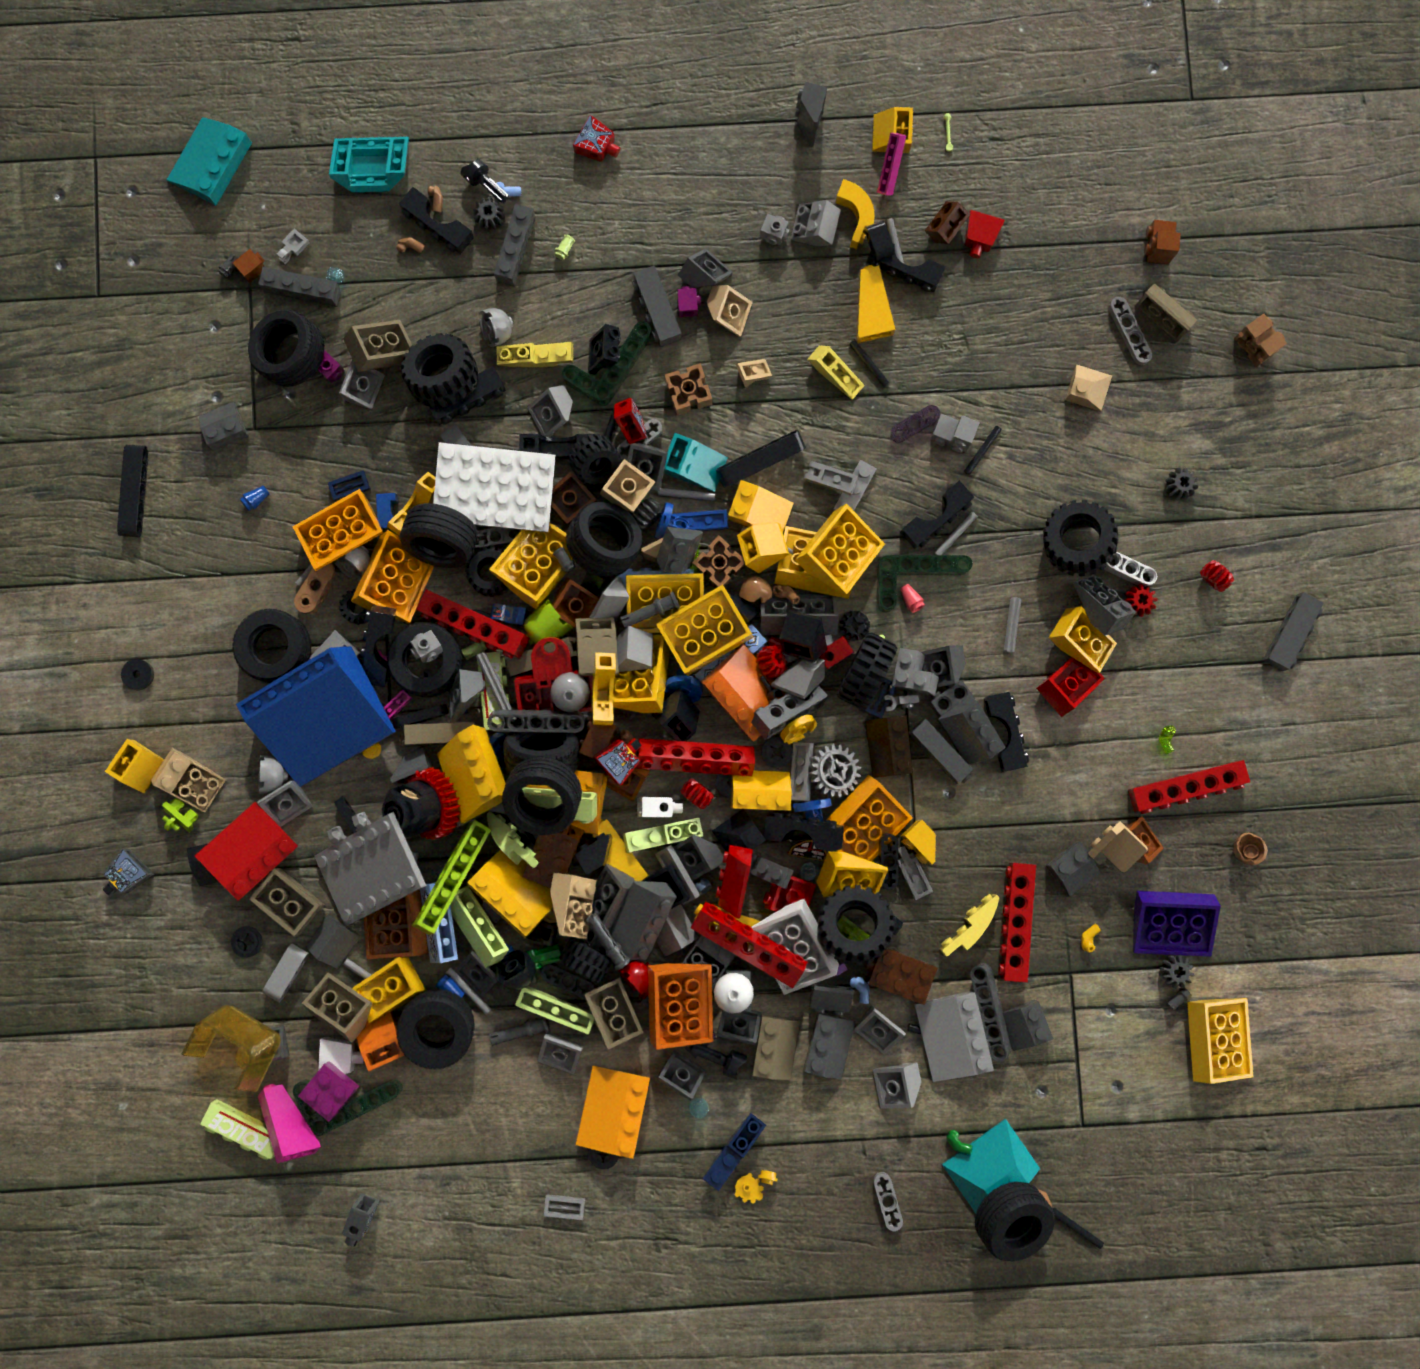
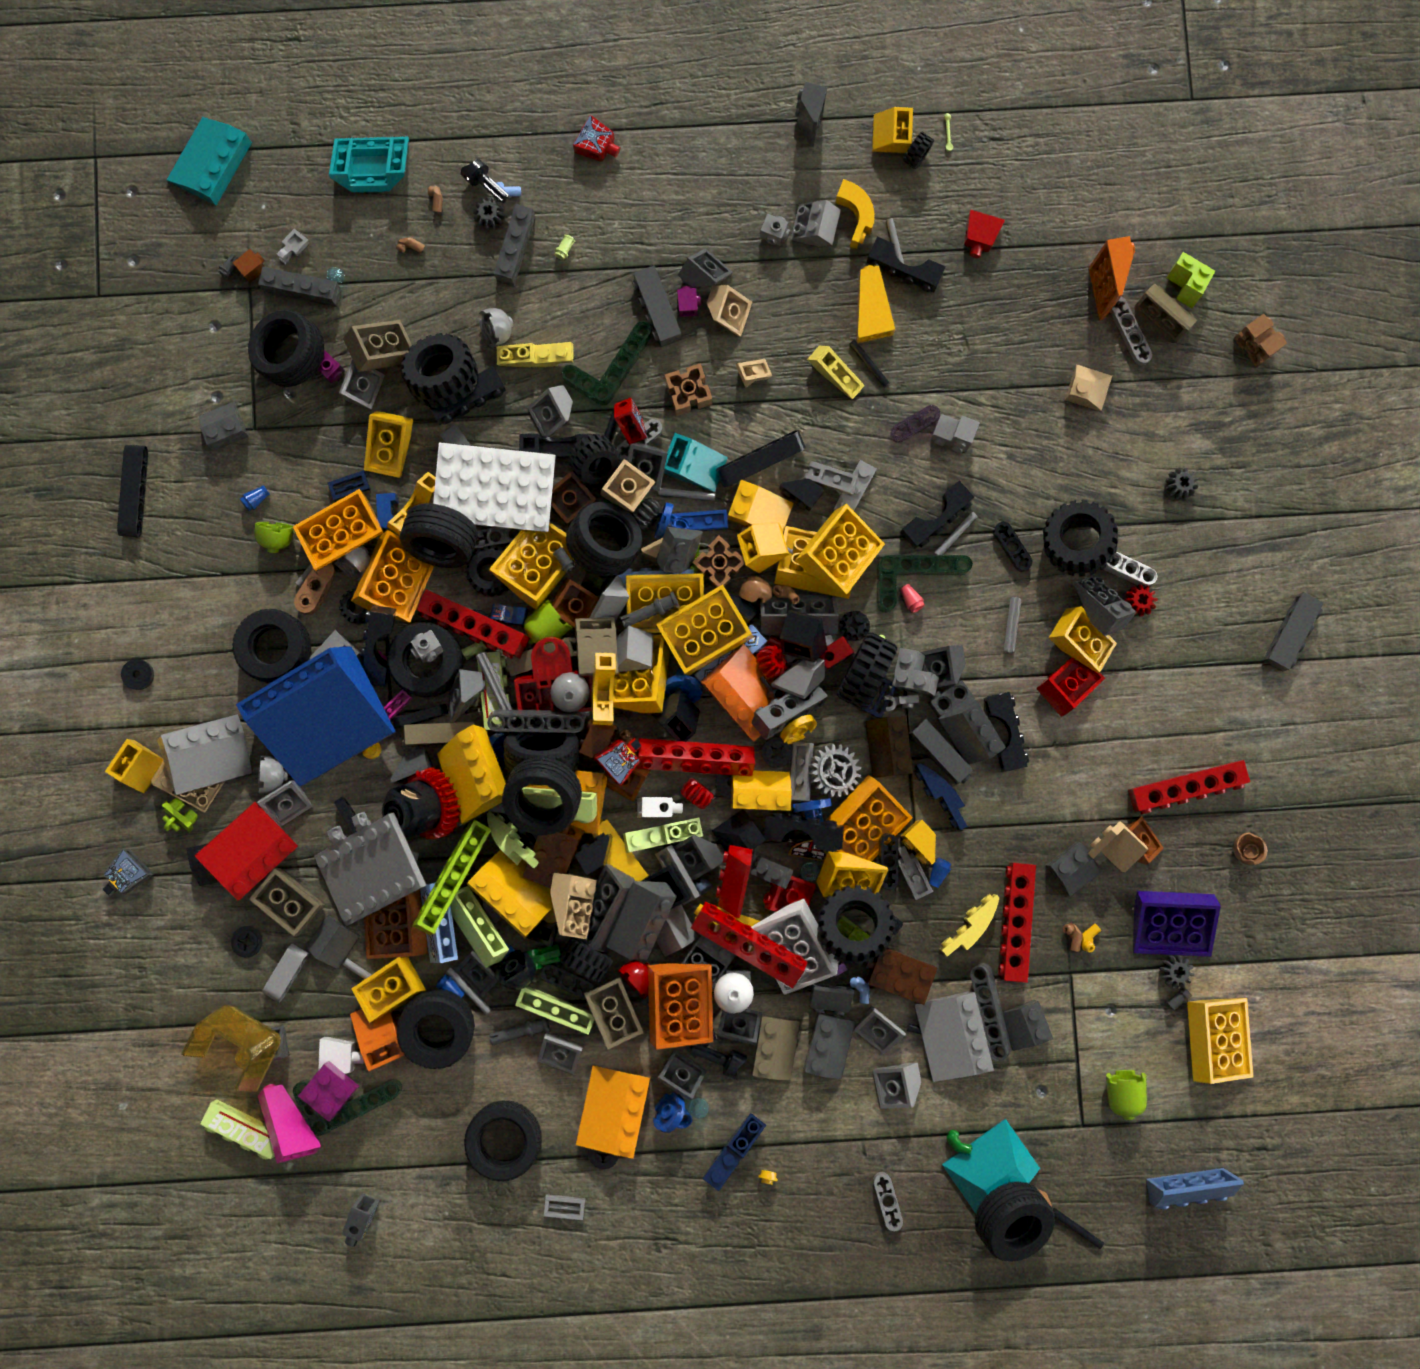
(205, 754): none -> light grey slope
(273, 536): none -> lime cylinder
(338, 1007): dark tan slope -> none
(387, 443): none -> yellow slope
(453, 234): black arch -> none
(484, 1163): none -> black tyre
(604, 349): black plate -> none
(612, 948): dark grey pin -> none
(670, 1113): none -> blue tile
(749, 1188): yellow piece -> none
(802, 491): none -> black slope
(879, 240): black beam -> none
(891, 164): dark pink piece -> none
(918, 150): none -> black tyre
(938, 787): none -> dark blue slope
(939, 872): none -> blue cone
(947, 222): reddish brown brick -> none
(983, 449): black bar -> none
(1015, 561): none -> black beam
(1075, 934): none -> medium nougat arm
(1110, 273): none -> orange slope
(1127, 1093): none -> lime cylinder
(1162, 242): dark orange brick -> none
(1165, 738): clear neon green arm -> none
(1192, 277): none -> lime brick
(1192, 1187): none -> medium blue slope
(1217, 576): red gear -> none

